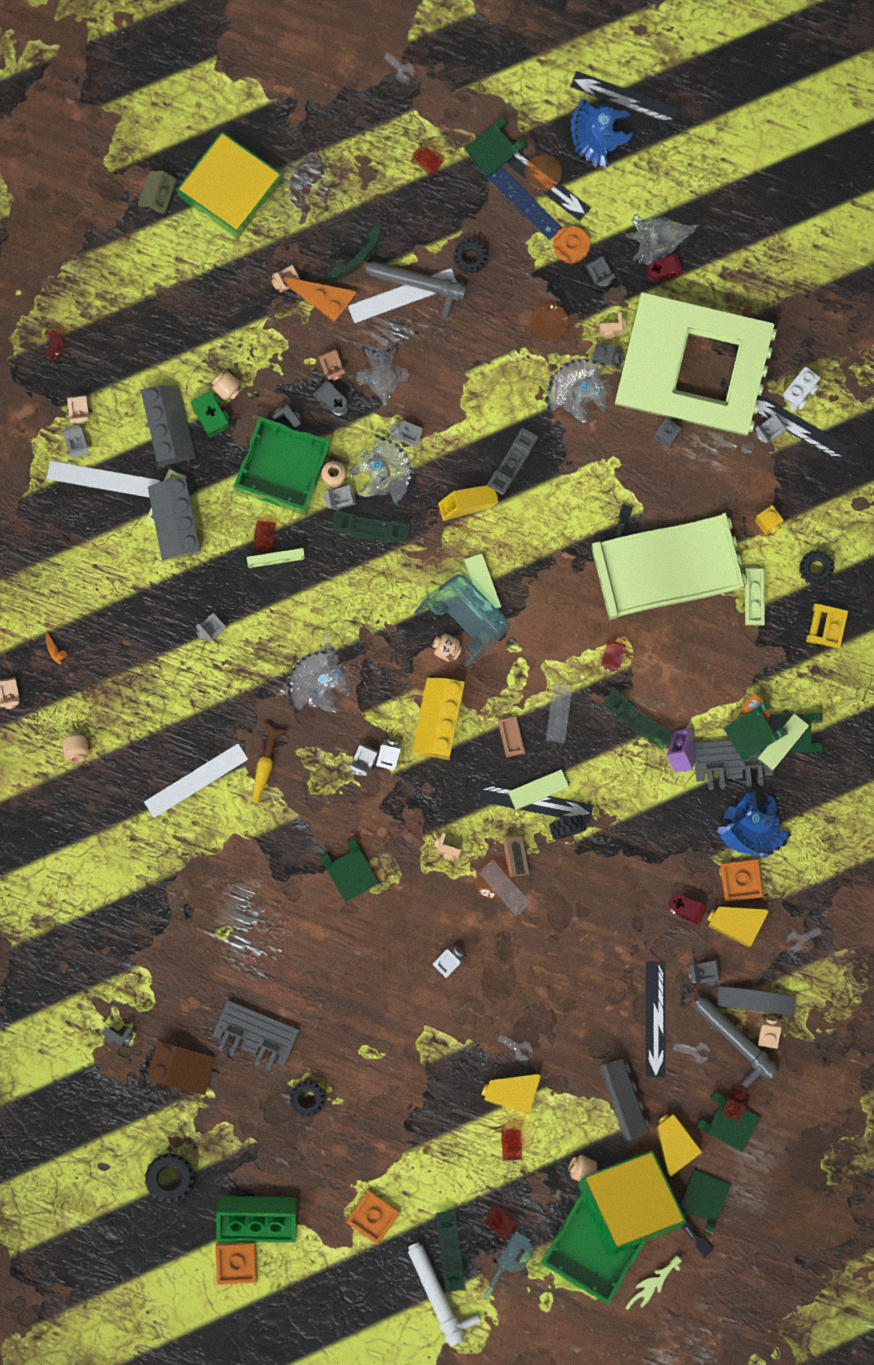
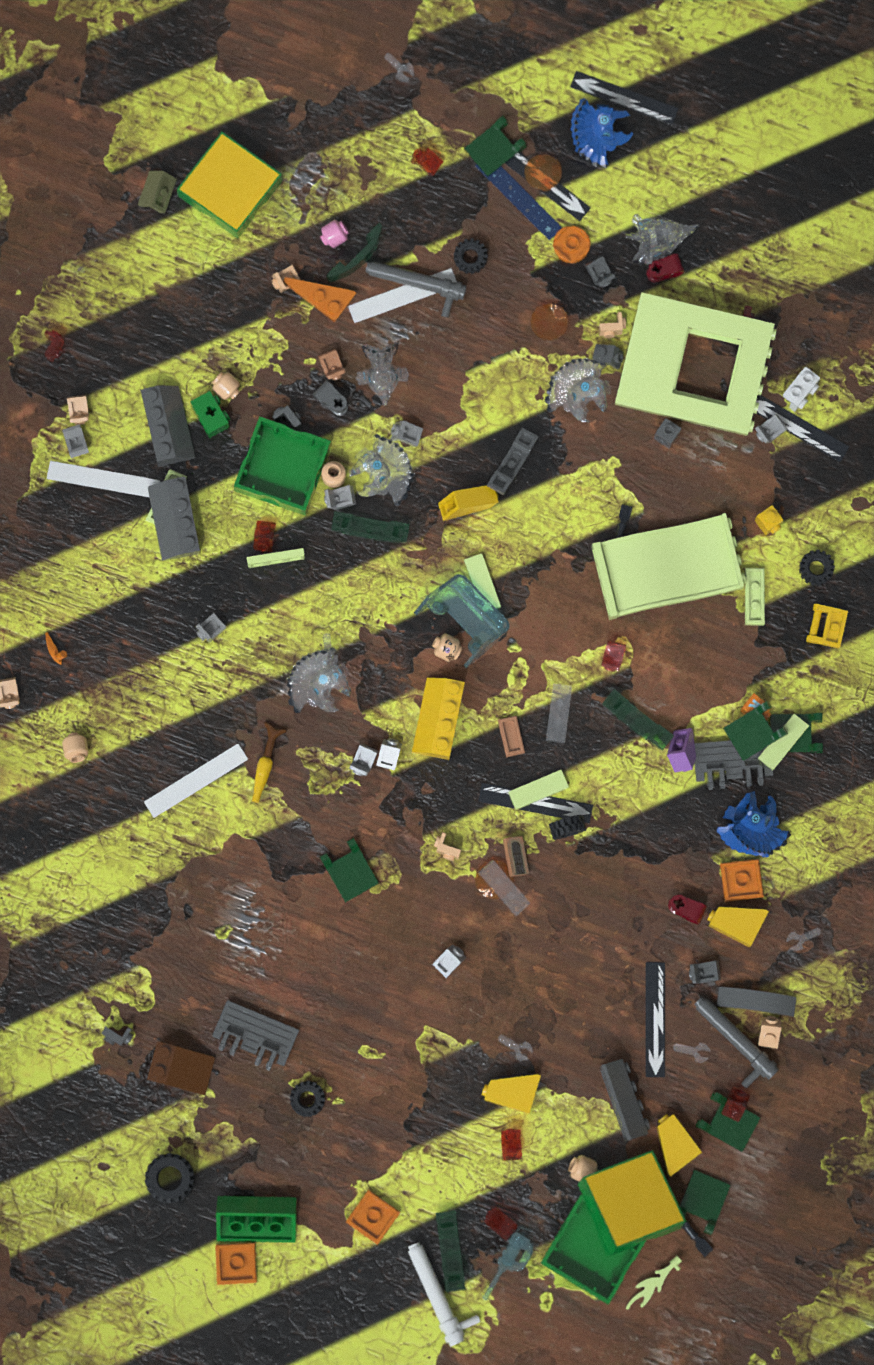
(334, 233): none -> bright pink head

